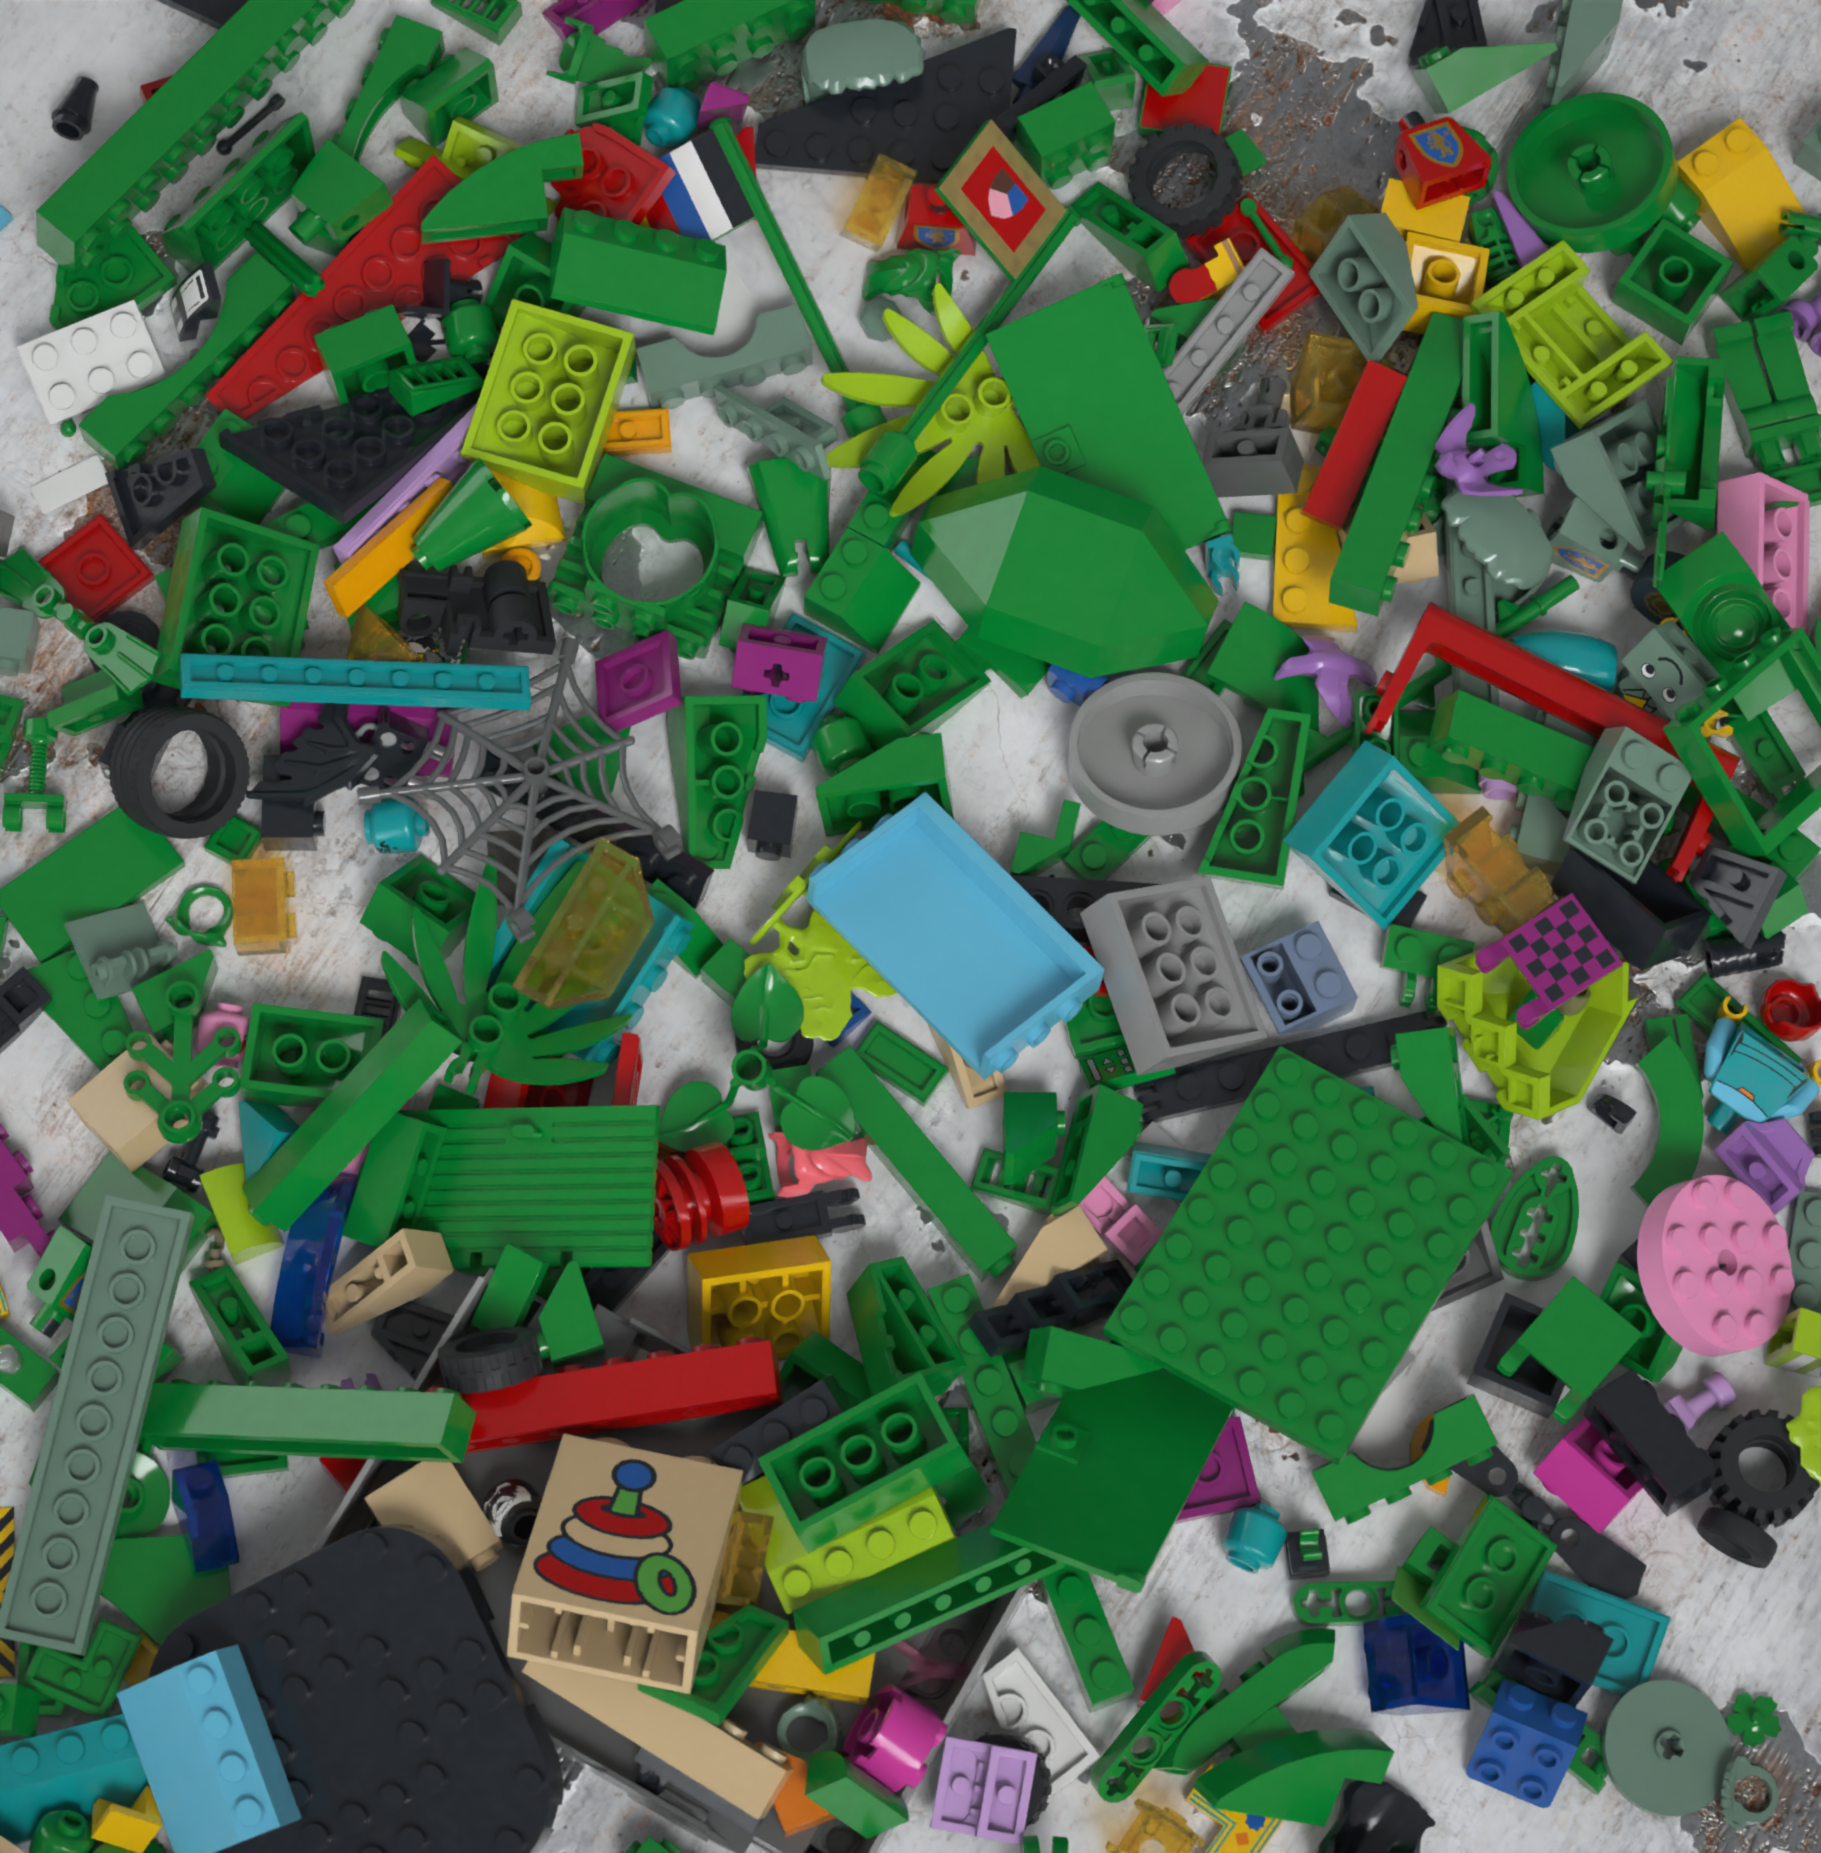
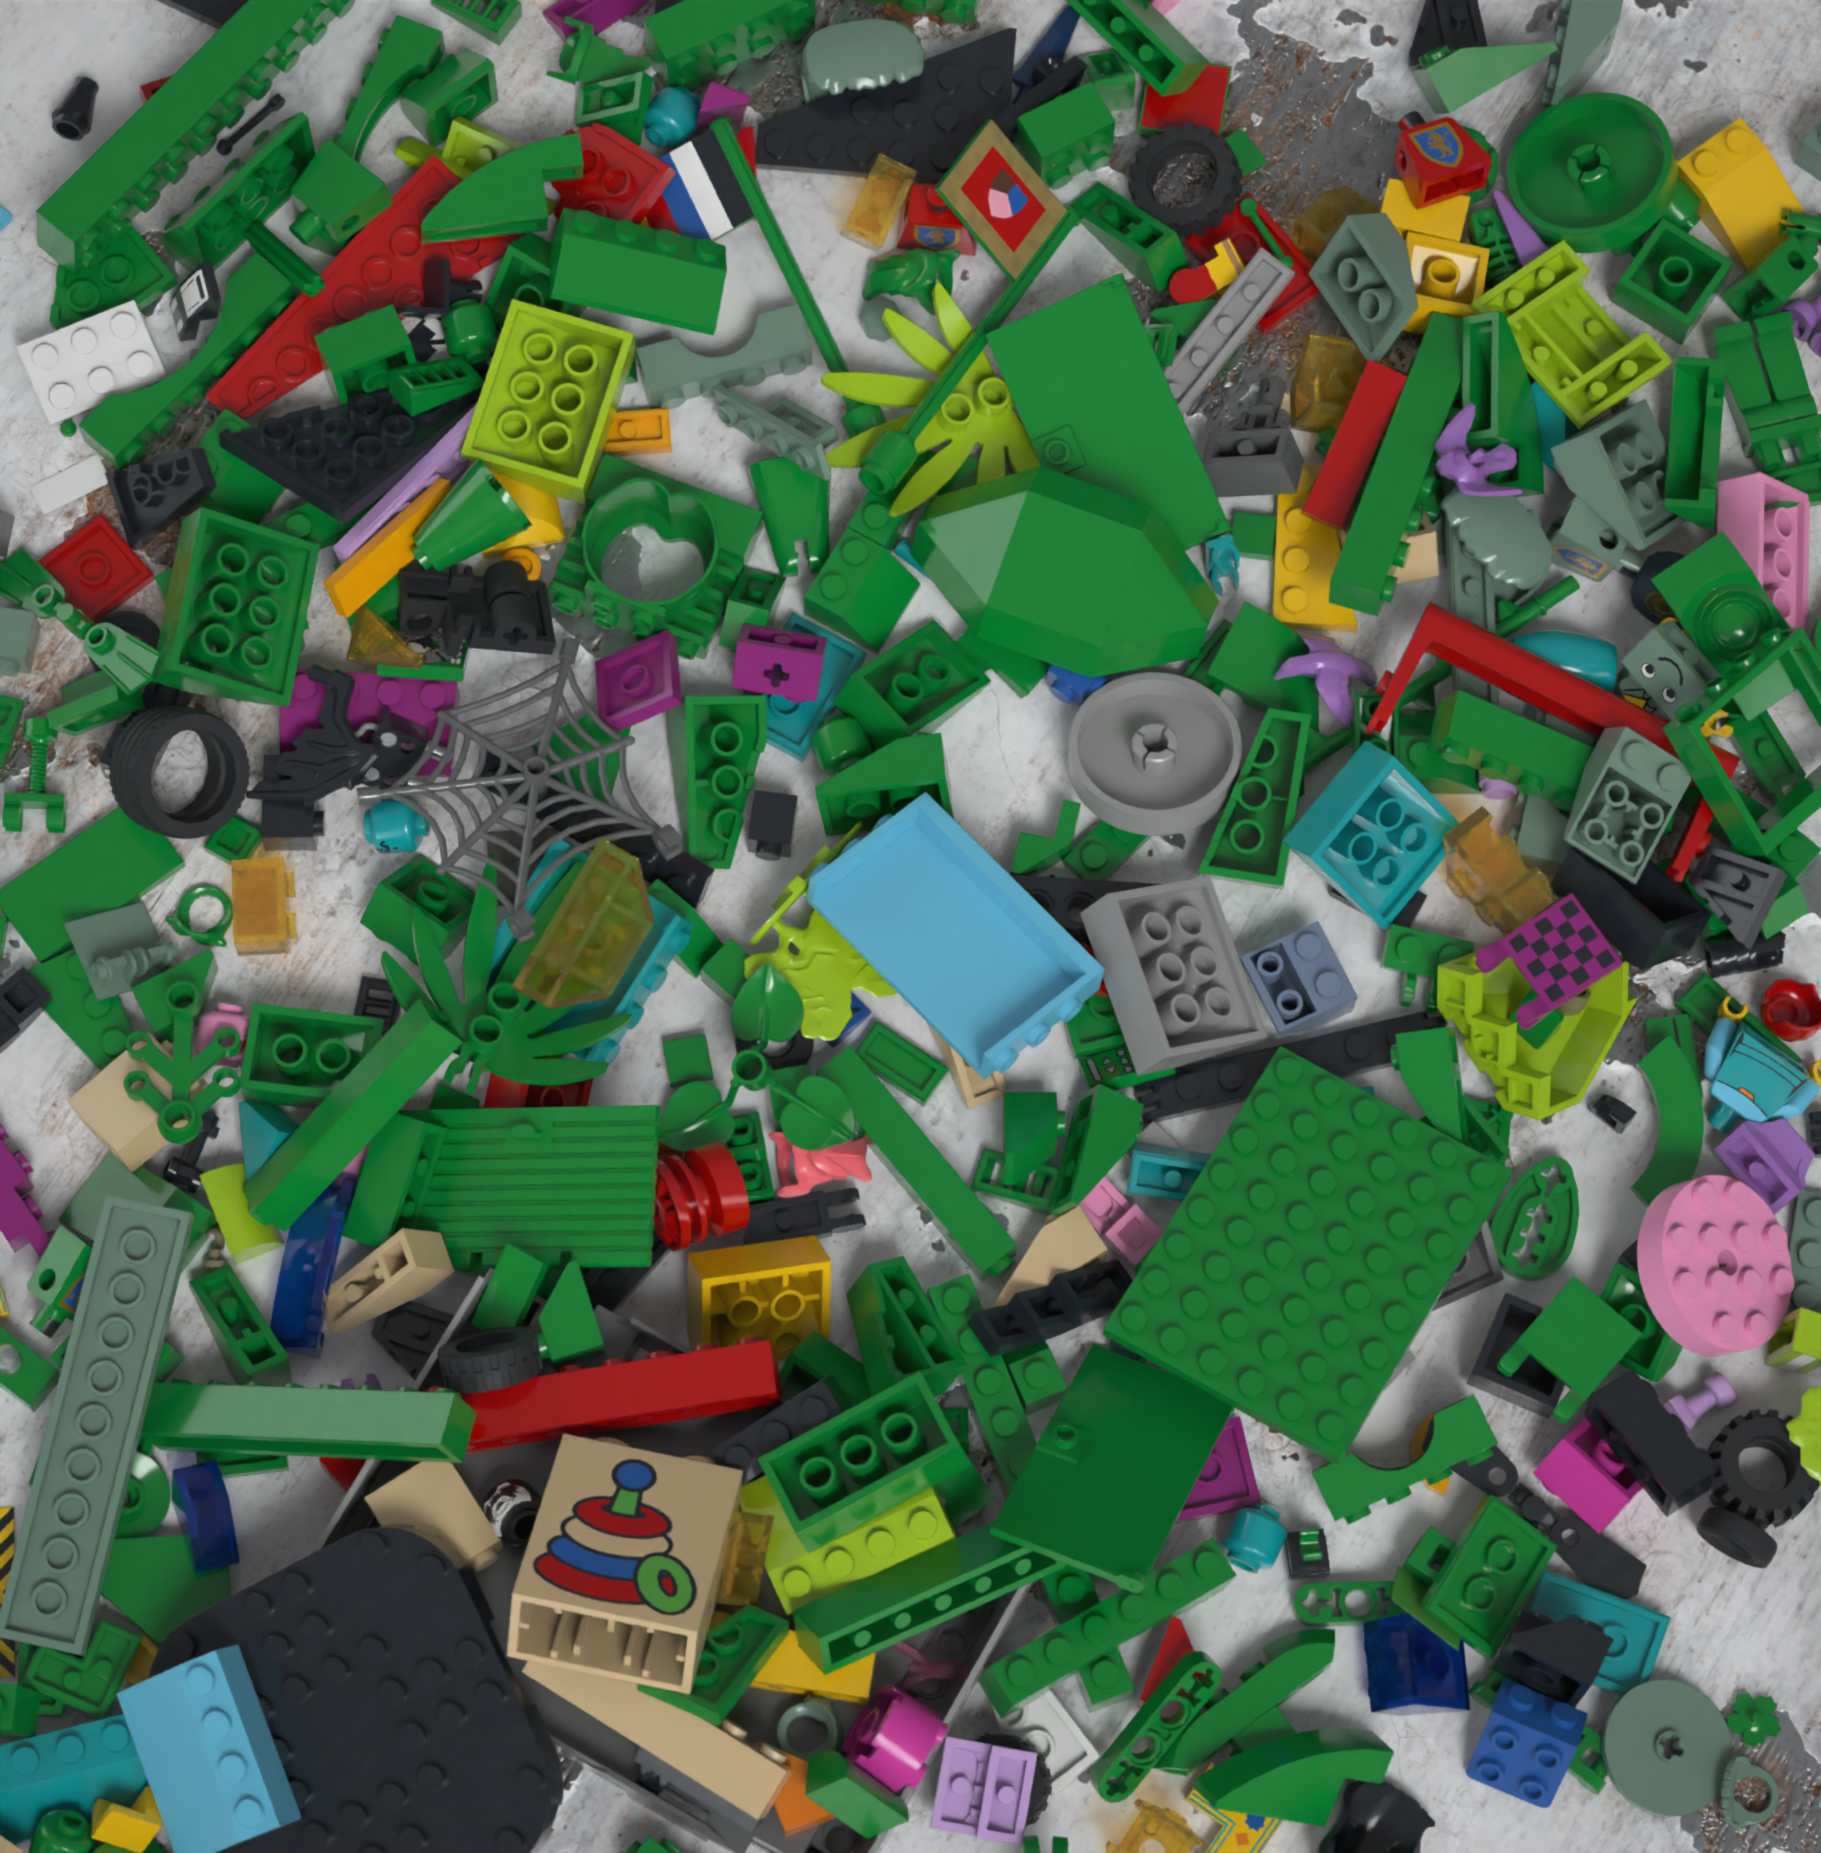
(354, 681): teal tile -> none
(628, 1071): red tile -> none
(688, 1060): none -> green tile
(1071, 1361): green slope -> none
(1104, 1627): none -> green arch
(1663, 483): green piece -> none

